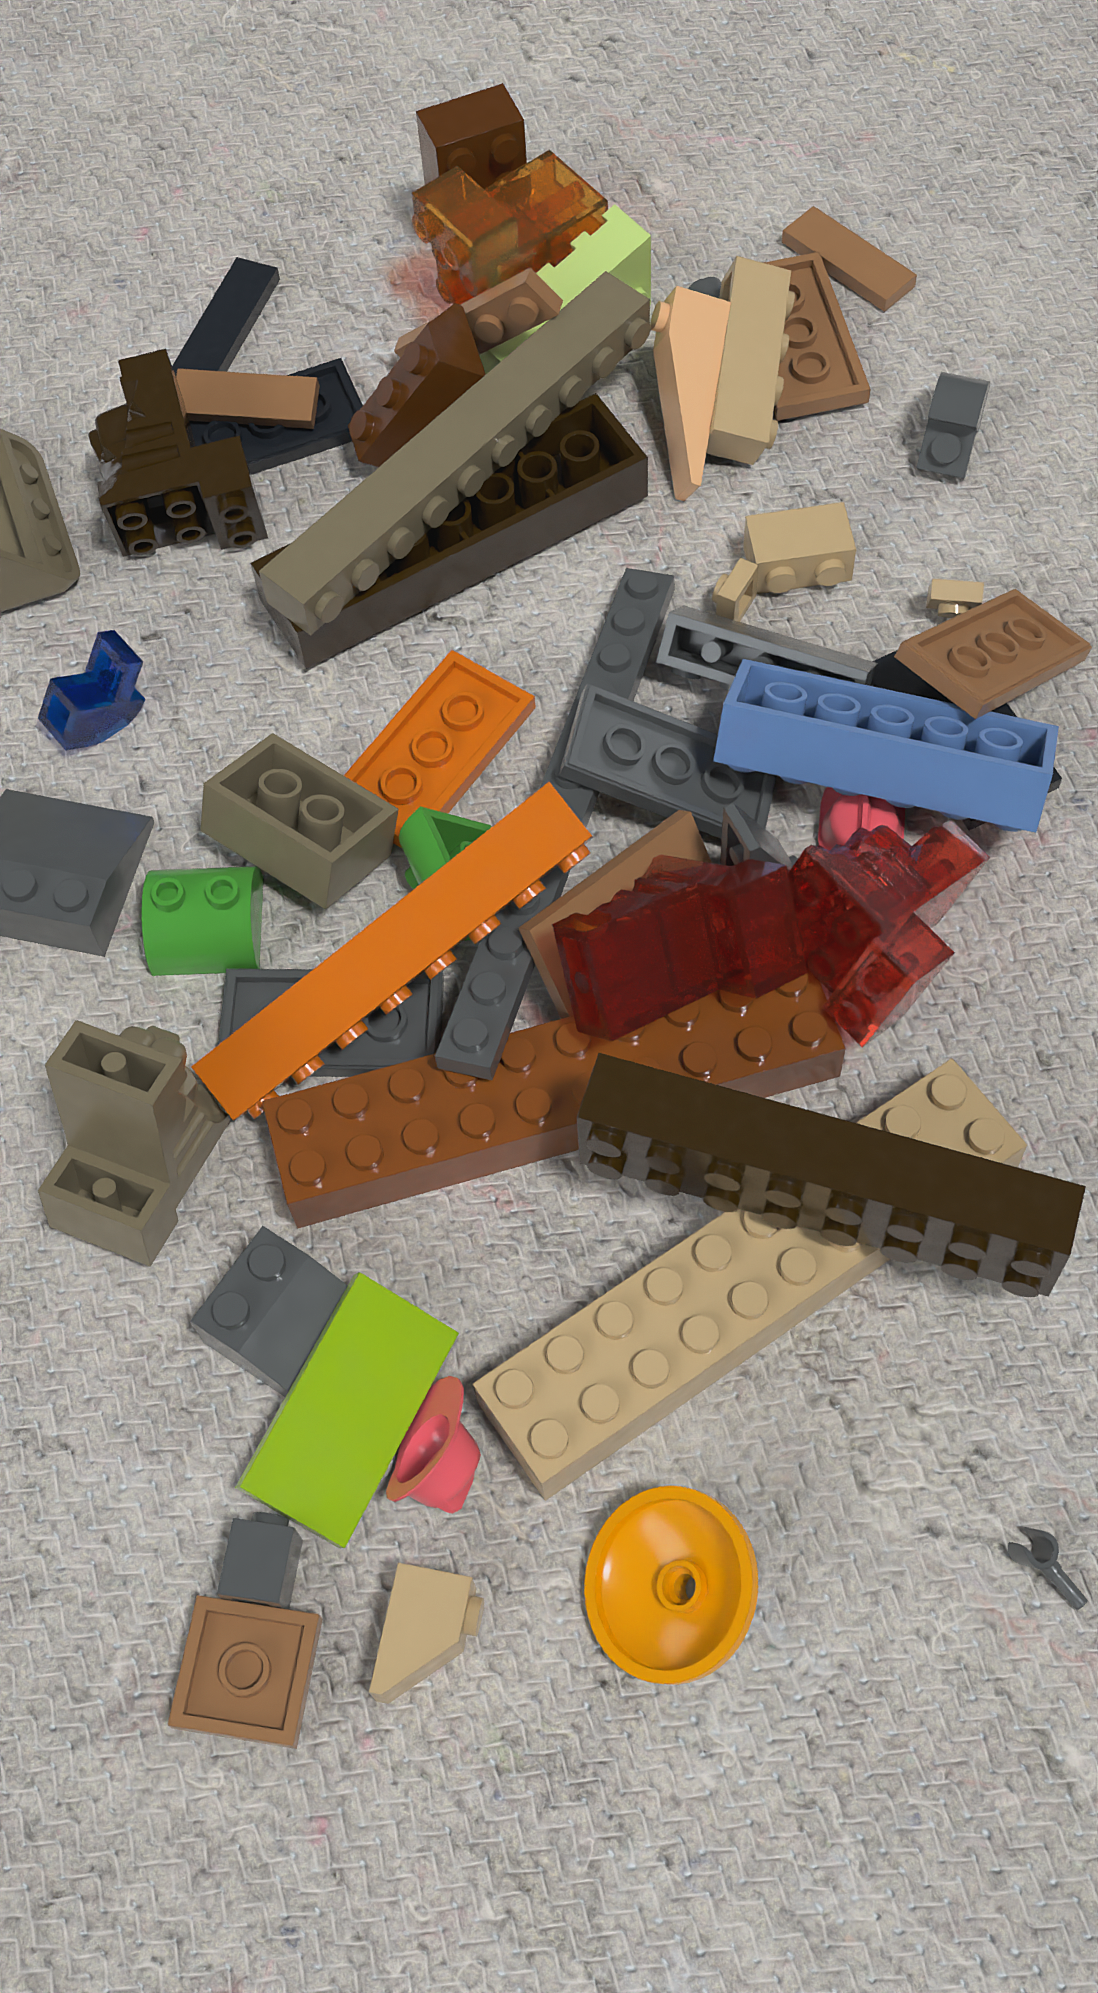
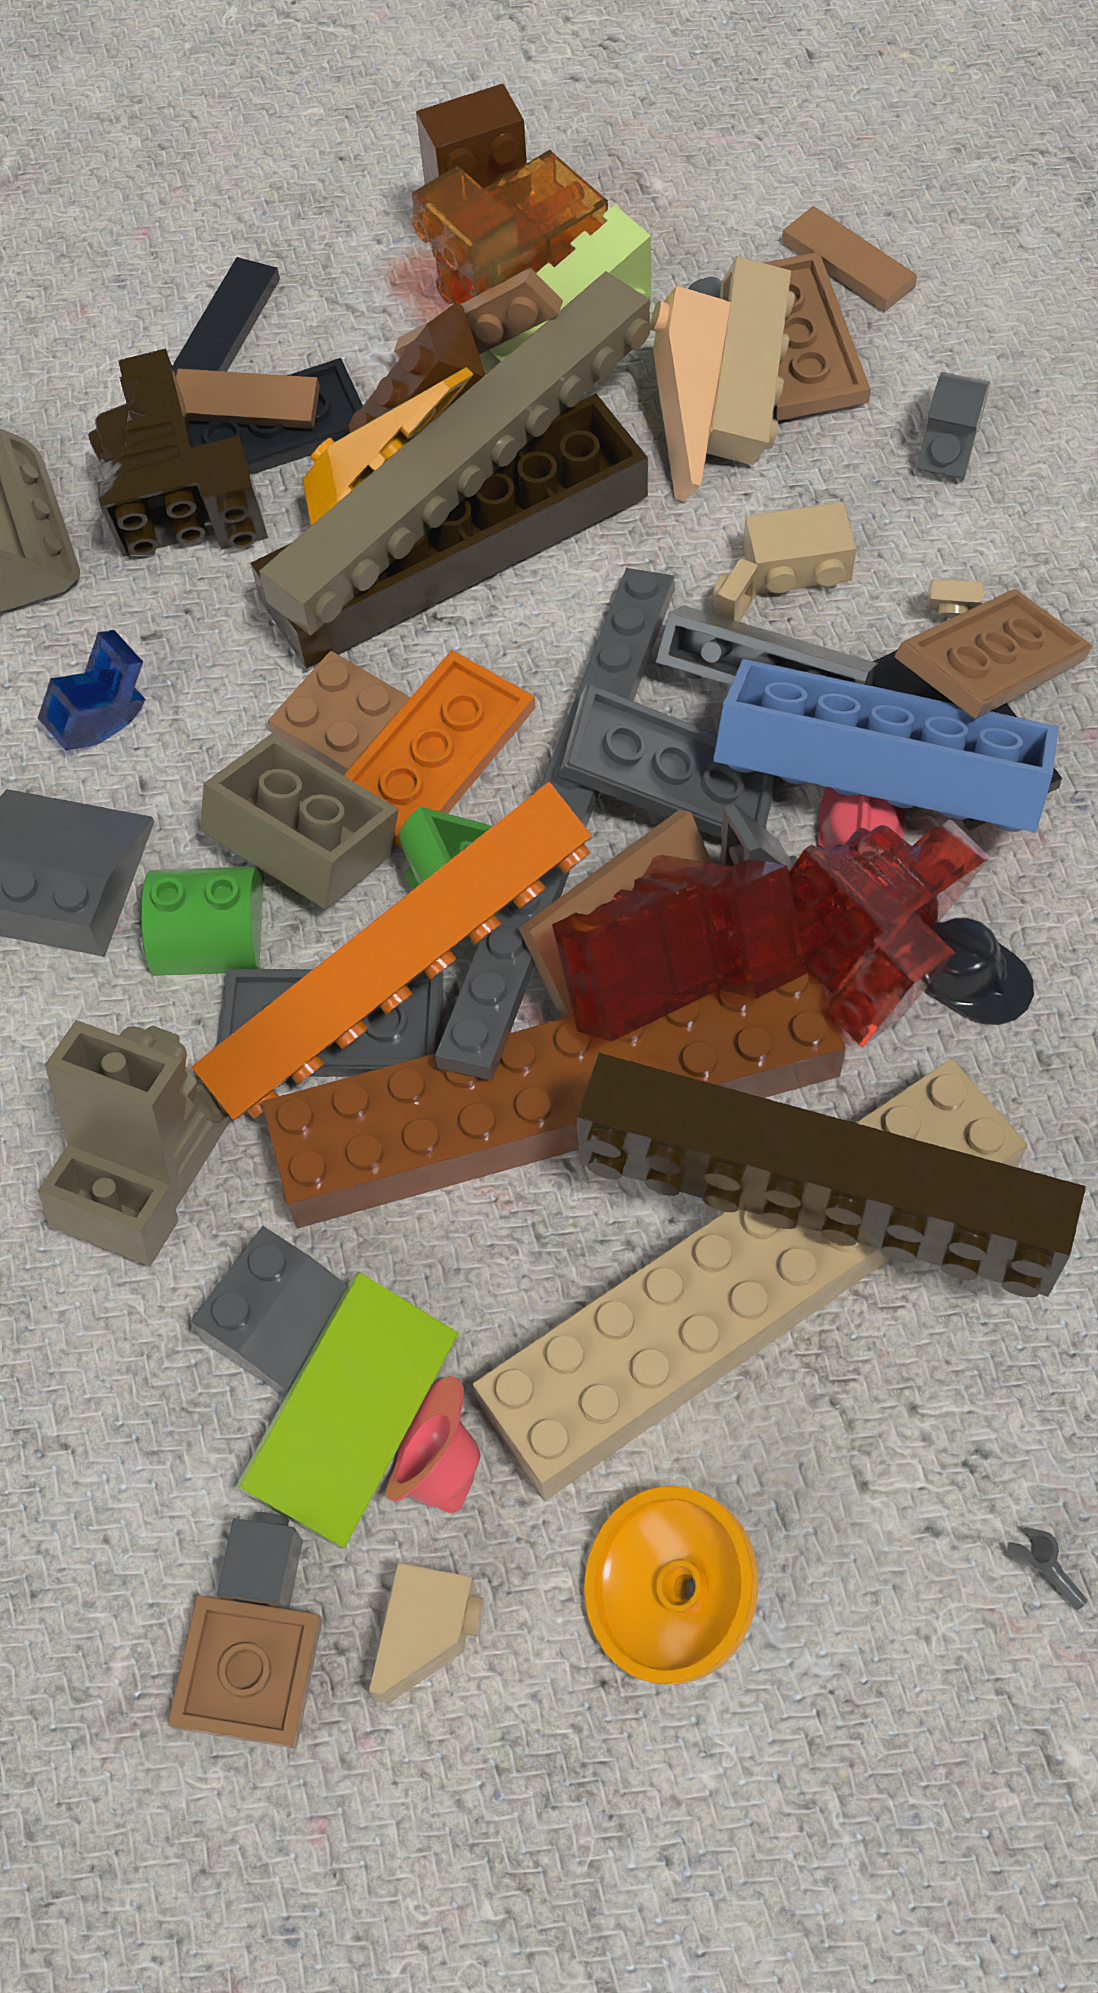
(337, 712): none -> medium nougat plate
(351, 459): none -> light orange wedge
(982, 975): none -> black piece

